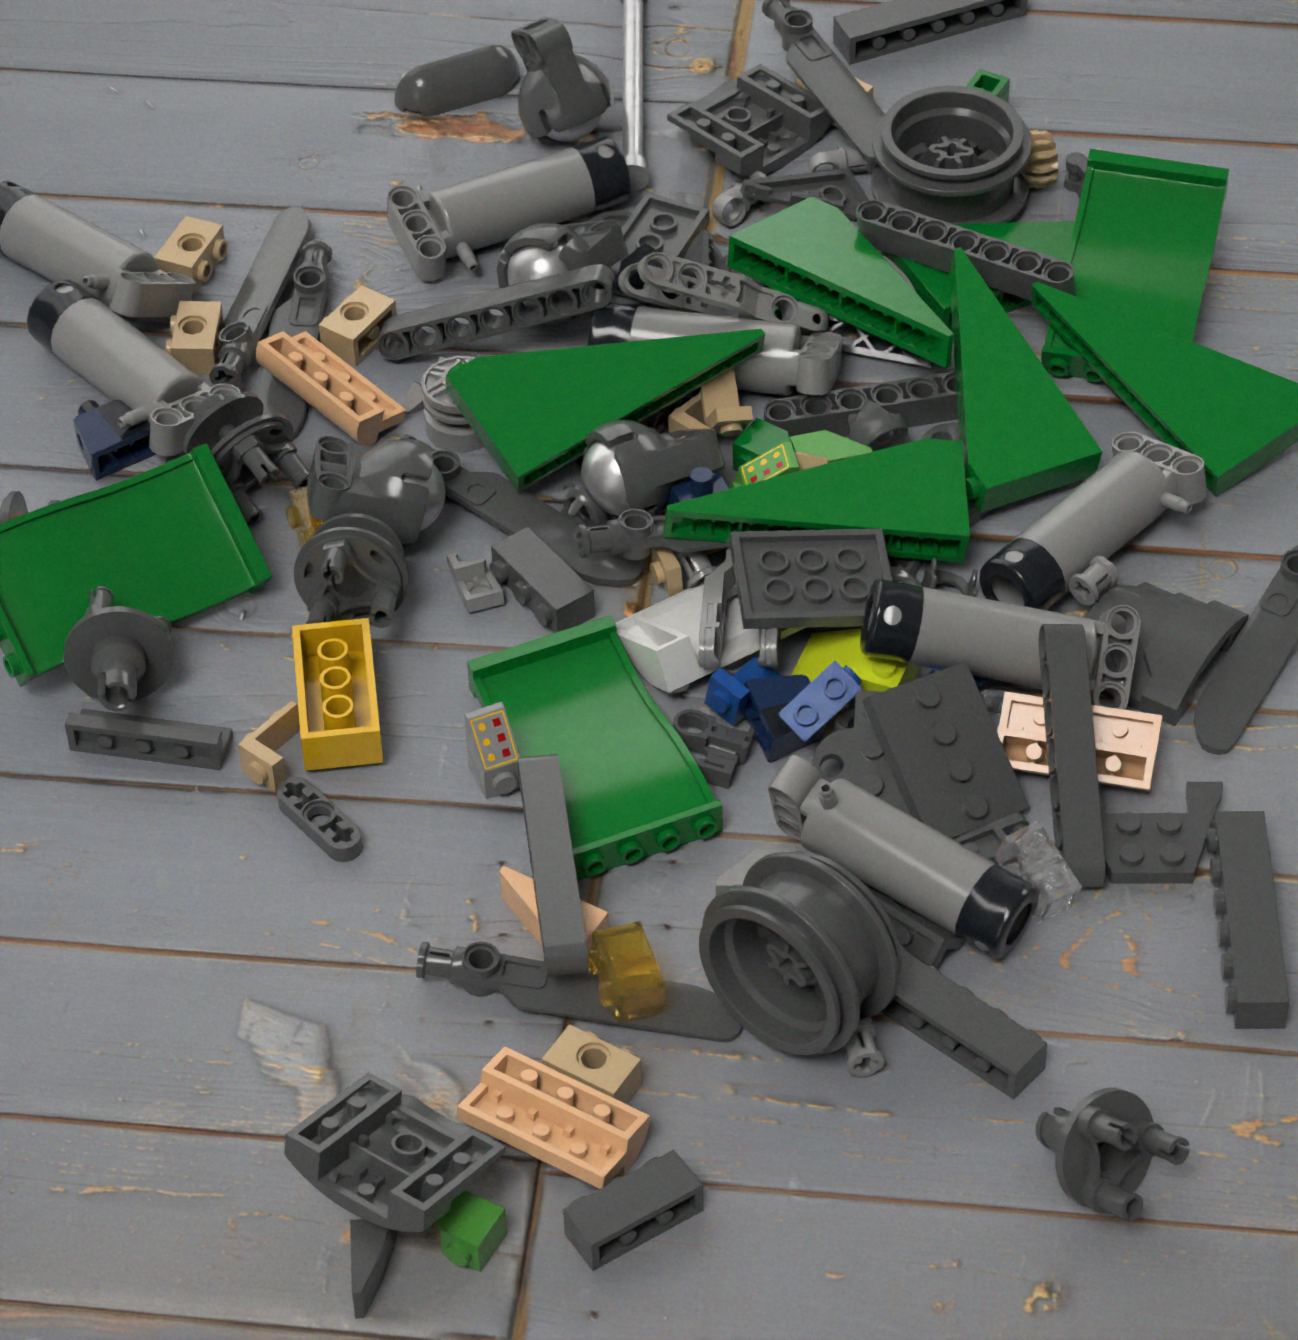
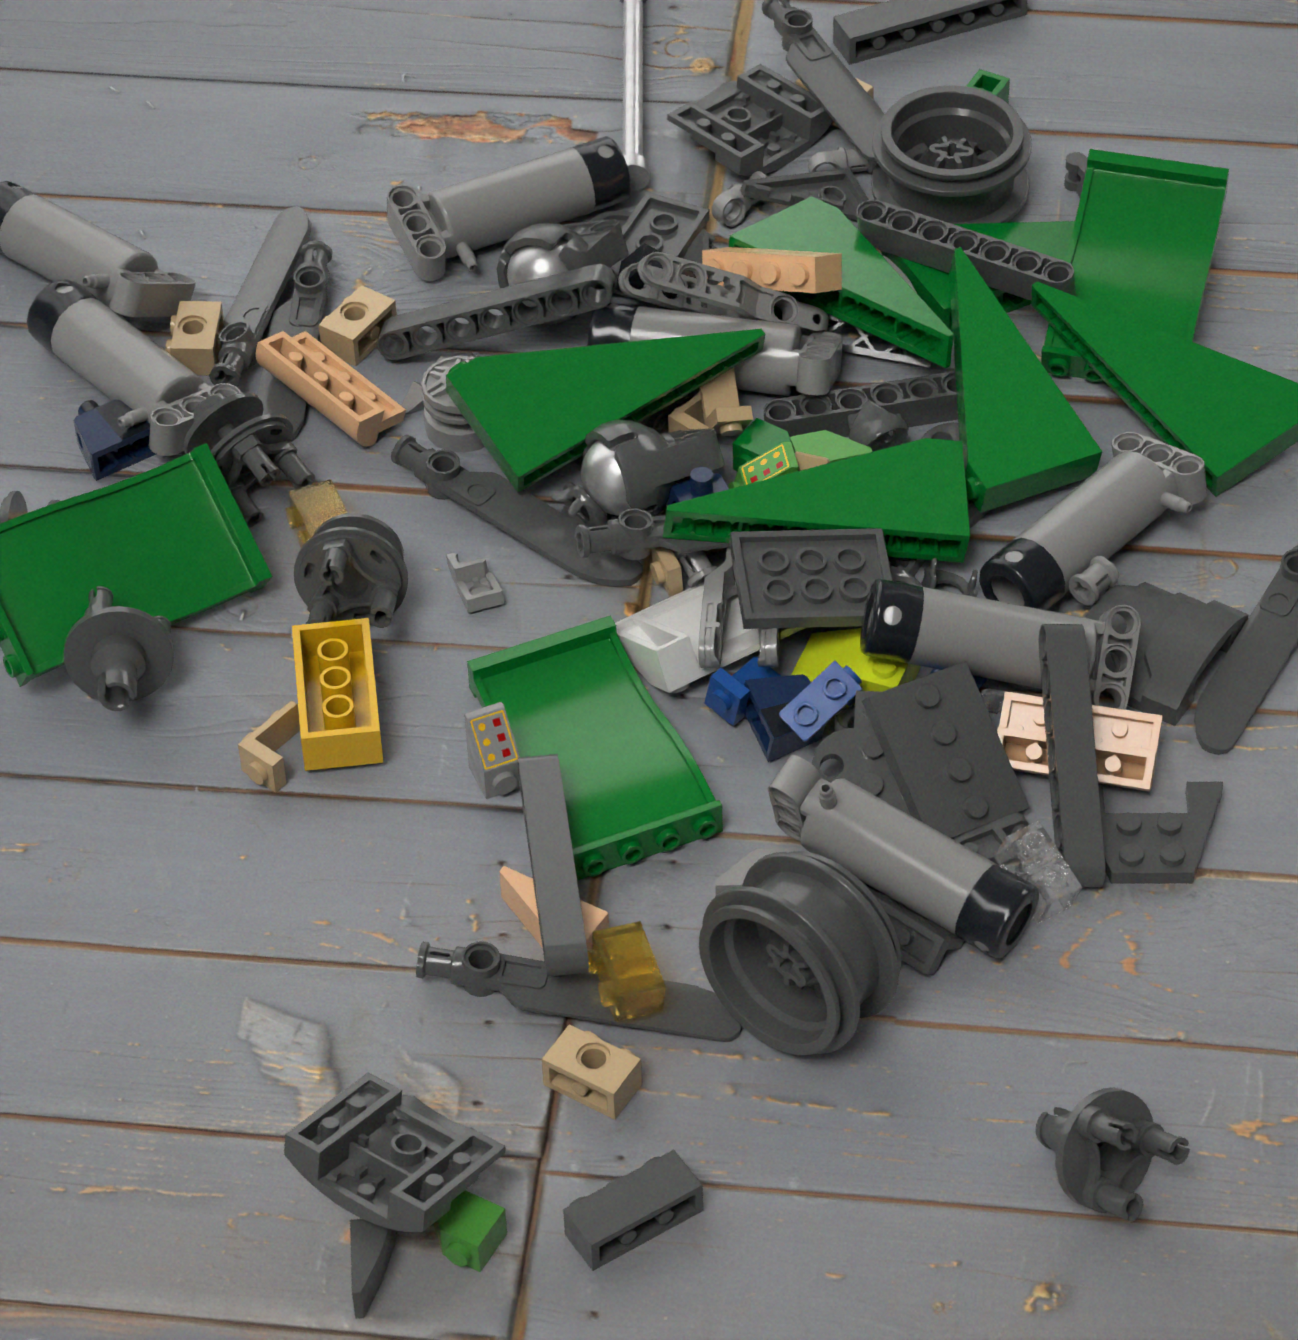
(148, 738): dark grey fence -> none
(193, 250): tan brick -> none
(324, 833): dark grey beam -> none
(385, 482): dark grey piece -> none
(458, 81): dark grey brick -> none
(542, 581): dark grey brick -> none
(555, 1118): light nougat brick -> none
(561, 90): dark grey piece -> none
(722, 741): dark grey piece -> none
(780, 268): none -> light nougat brick
(863, 1047): light grey connector -> none
(965, 1027): dark grey brick -> none
(1043, 161): tan gear -> none
(1249, 920): dark grey brick -> none

